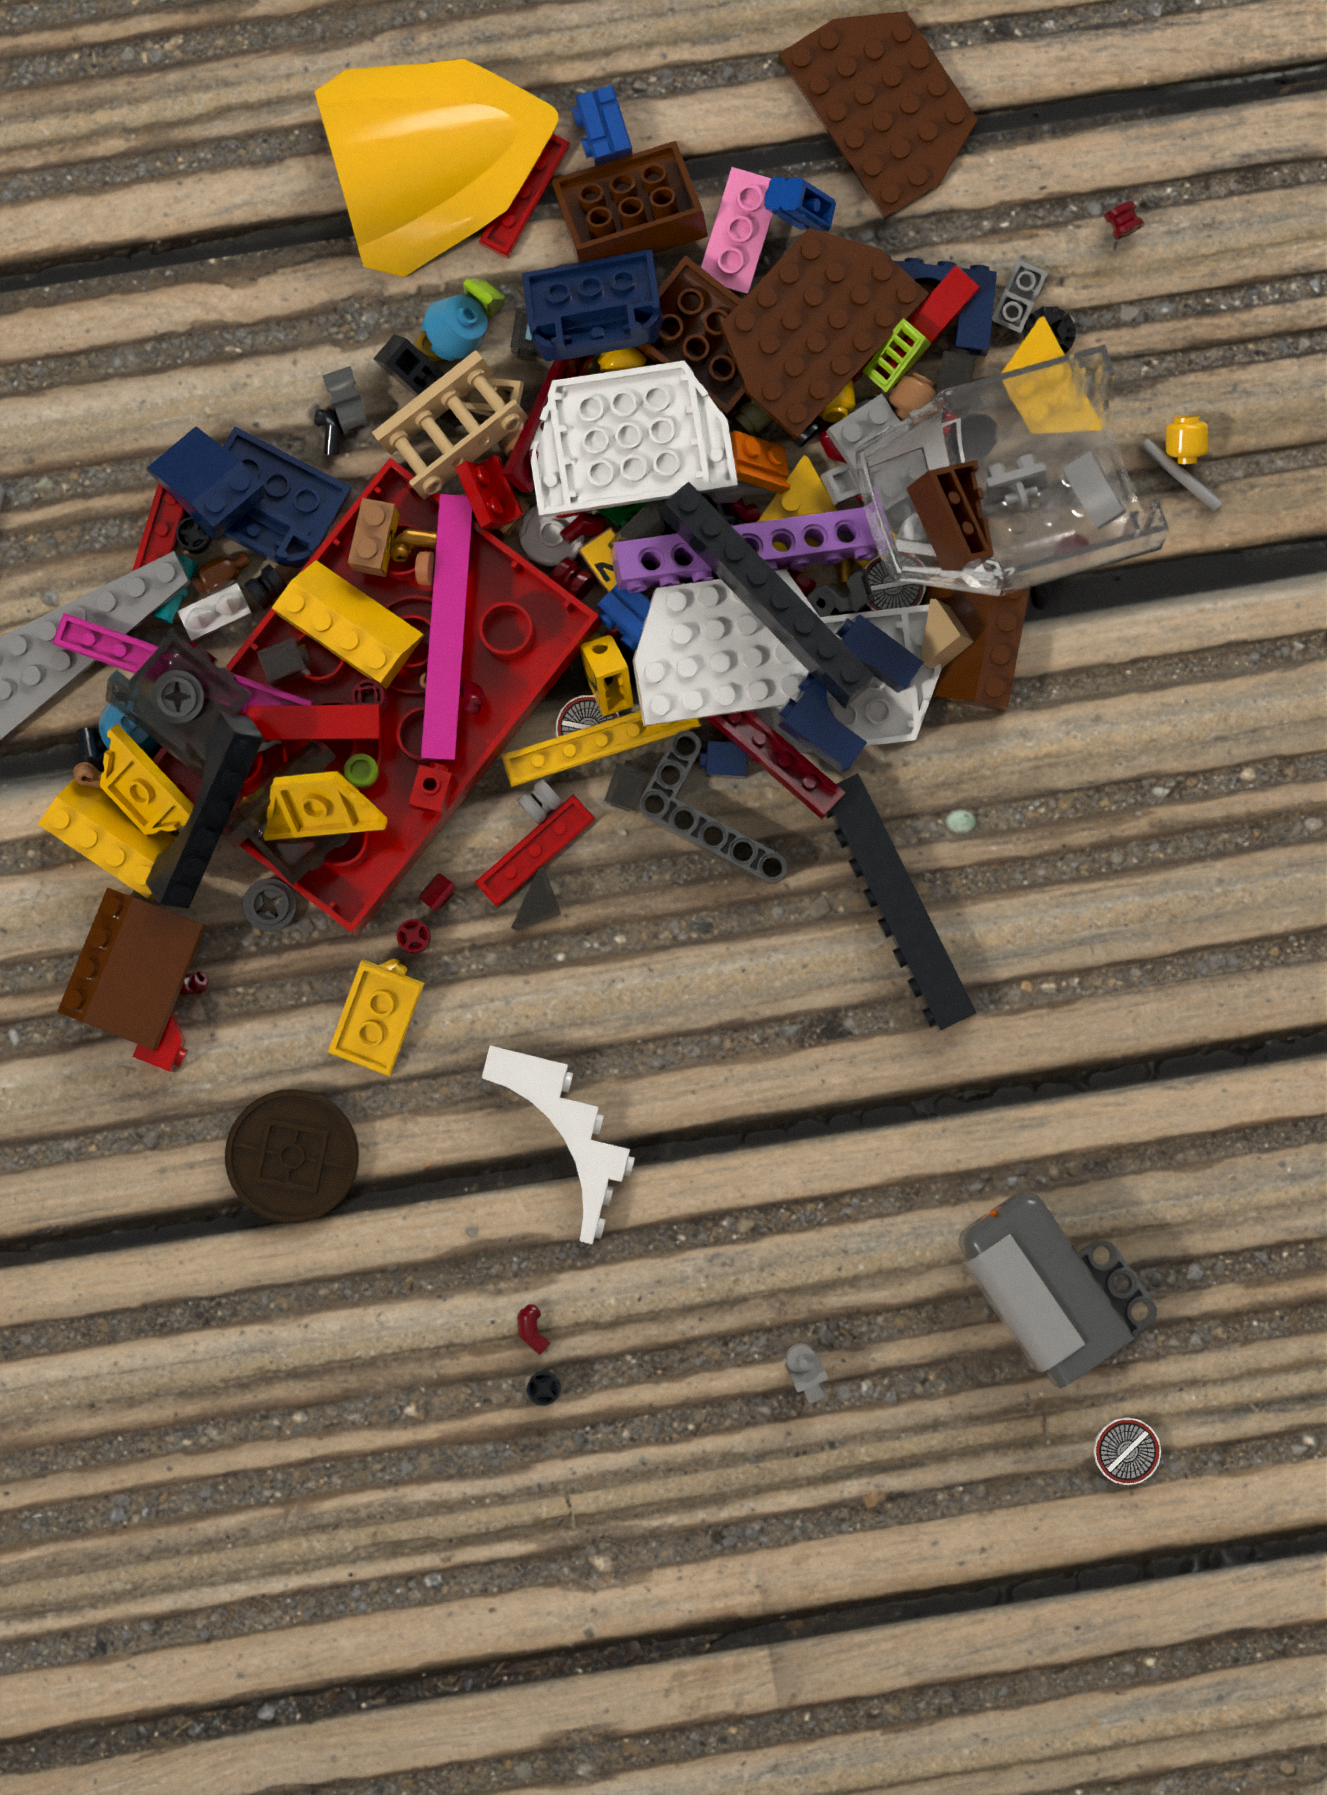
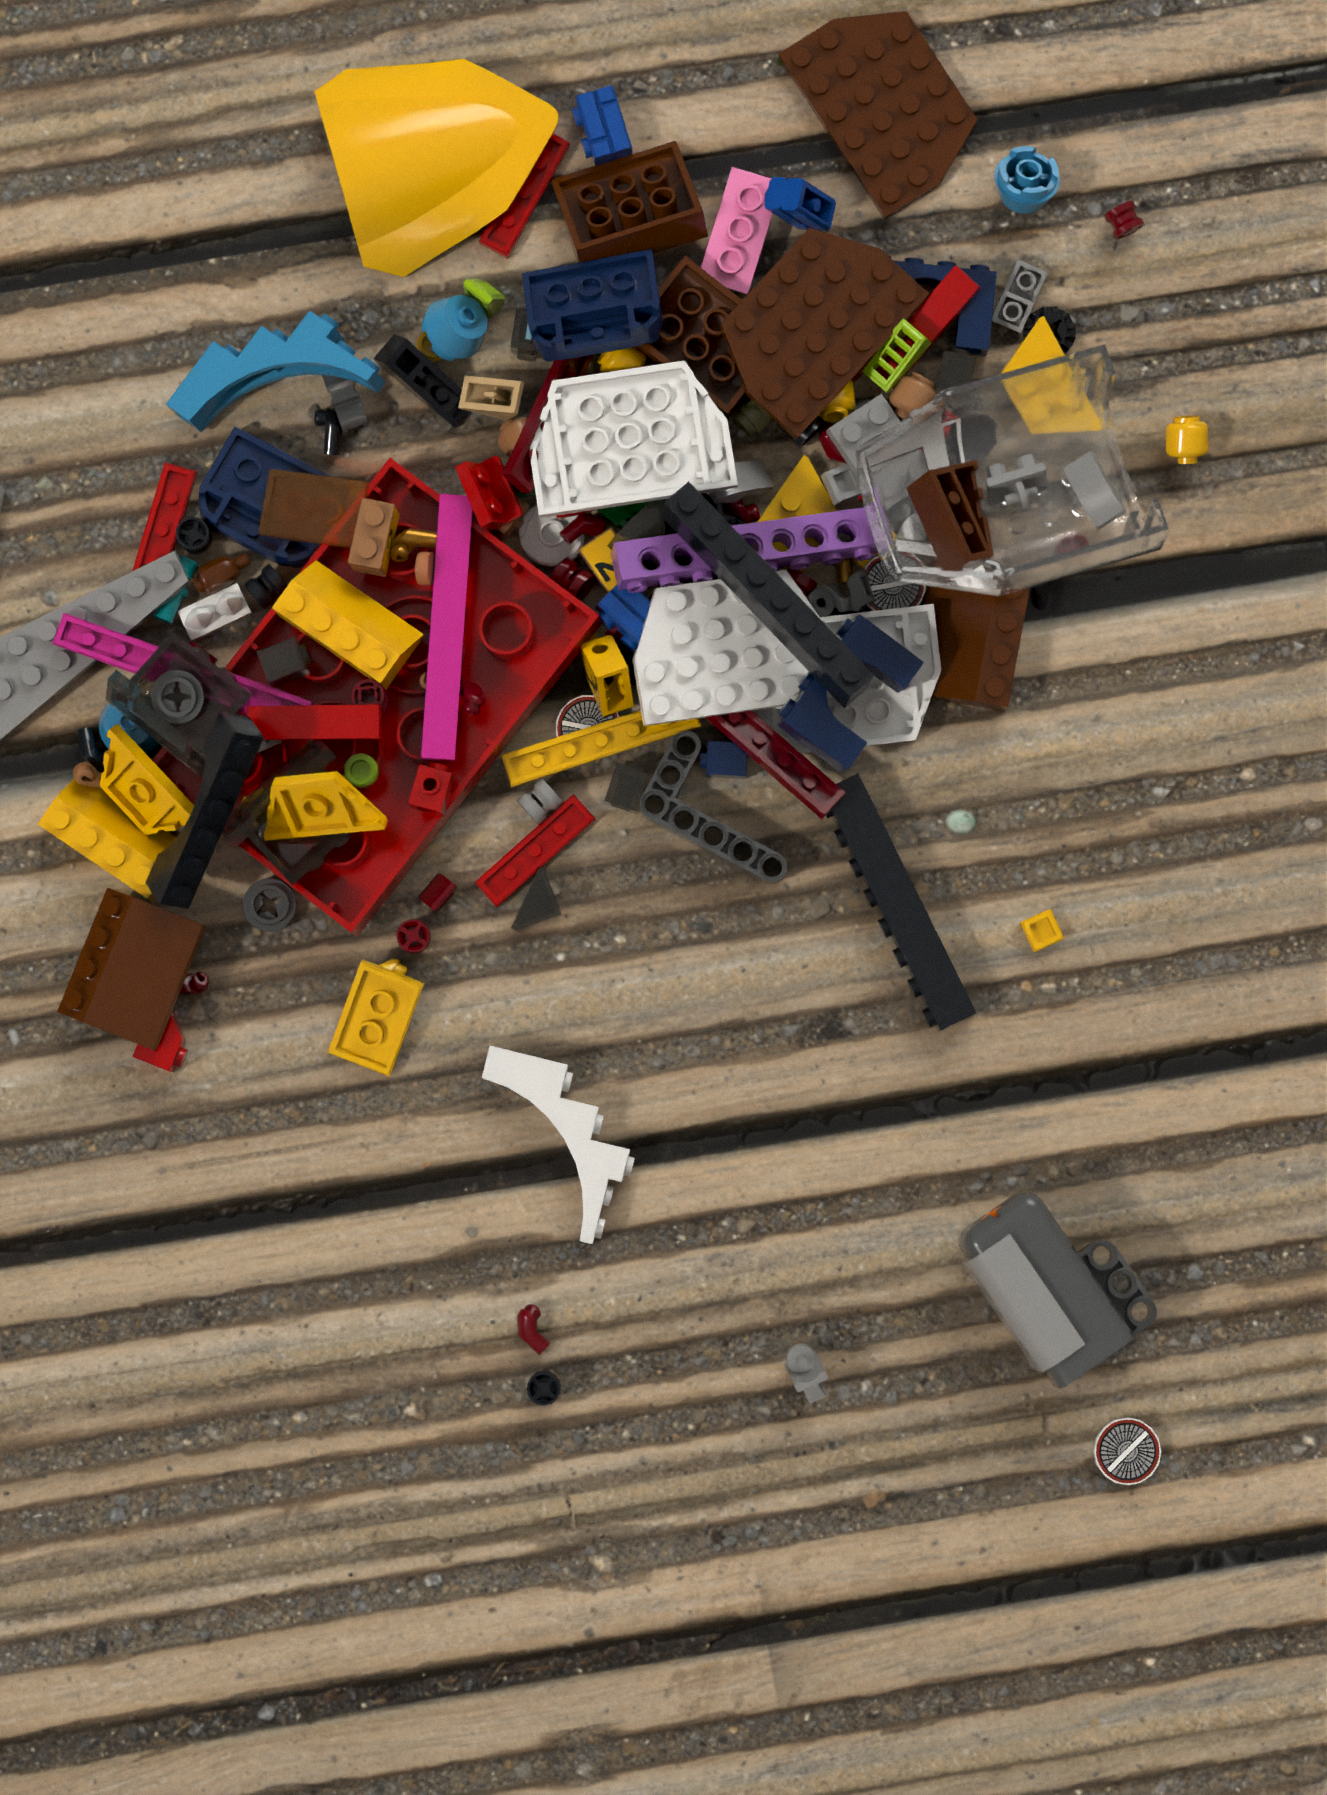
(207, 481): dark blue slope -> none
(269, 356): none -> dark azure arch
(292, 1156): dark brown plate -> none
(311, 508): none -> clear orange tile
(431, 404): tan fence -> none
(760, 462): orange plate -> none
(943, 636): tan slope -> none
(1026, 179): none -> dark azure cone
(1042, 930): none -> yellow tile
(1181, 474): light grey bar -> none

